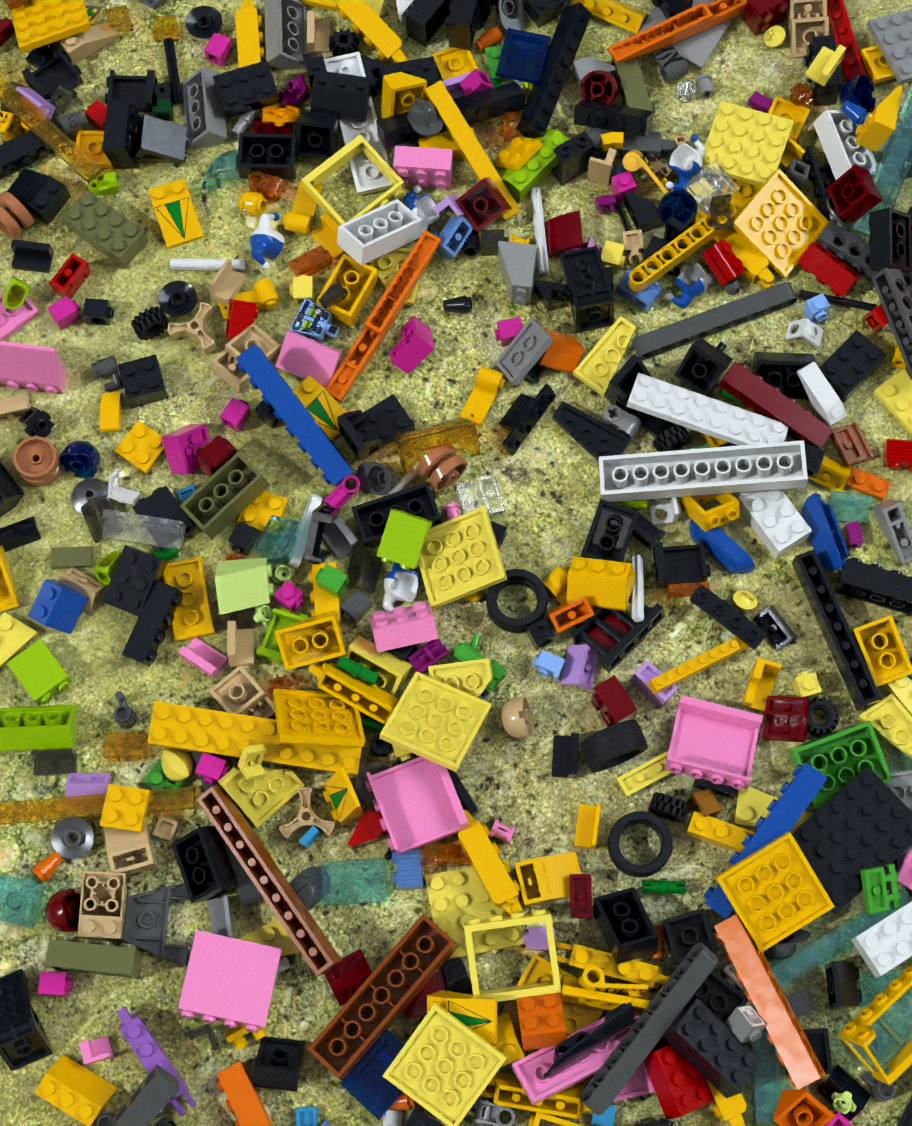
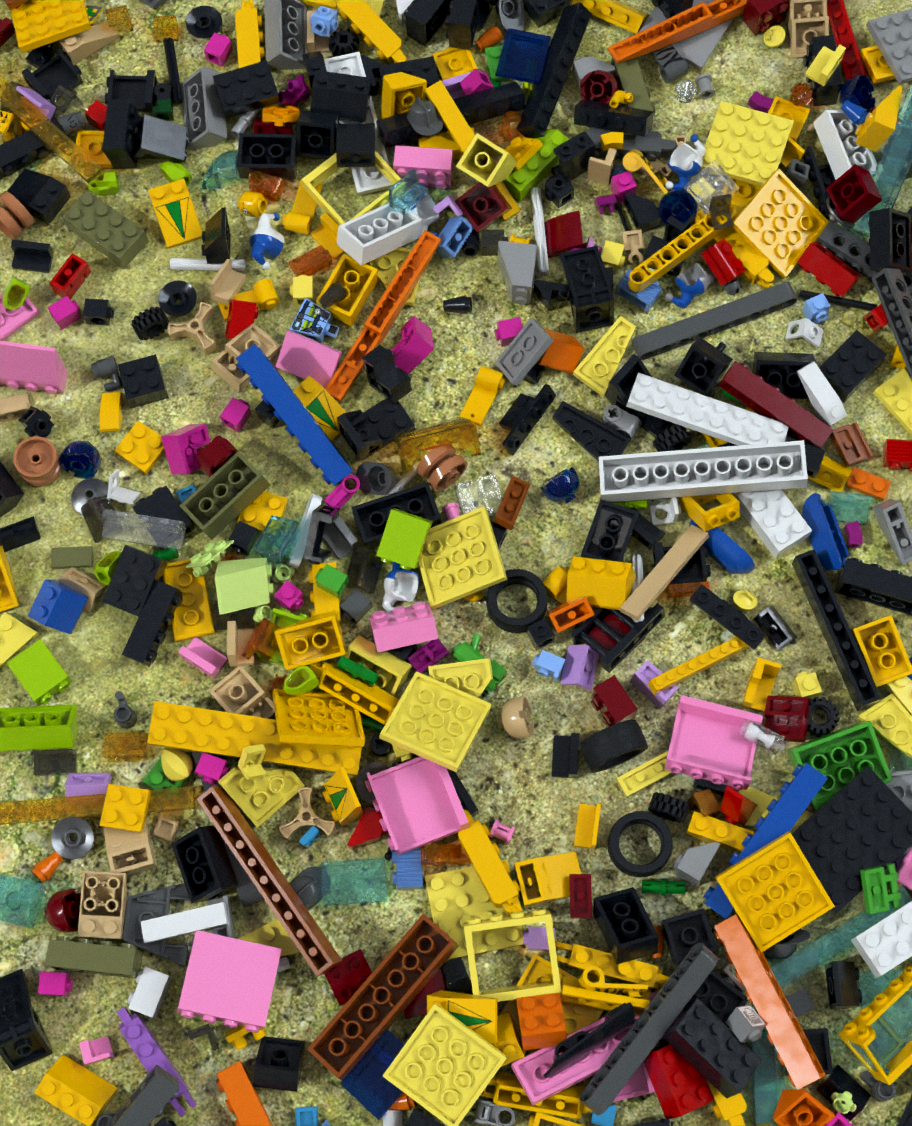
(149, 992): none -> white brick
(174, 172): none -> lime rock
(184, 922): none -> white tile
(209, 557): none -> yellowish green hinge
(217, 238): none -> black slope
(262, 640): none -> clear orange panel
(300, 681): none -> lime rock
(324, 21): none -> light blue brick
(355, 145): none -> black panel
(384, 374): none -> black brick
(407, 193): none -> clear light blue panel
(486, 161): none -> light yellow slope
(511, 503): none -> dark orange plate
(559, 190): none -> black brick
(562, 486): none -> clear blue cylinder
(620, 97): none -> yellow arm
(664, 572): none -> tan tile
(694, 862): none -> light grey slope
(736, 807): none -> red slope
(754, 732): none -> clear piece

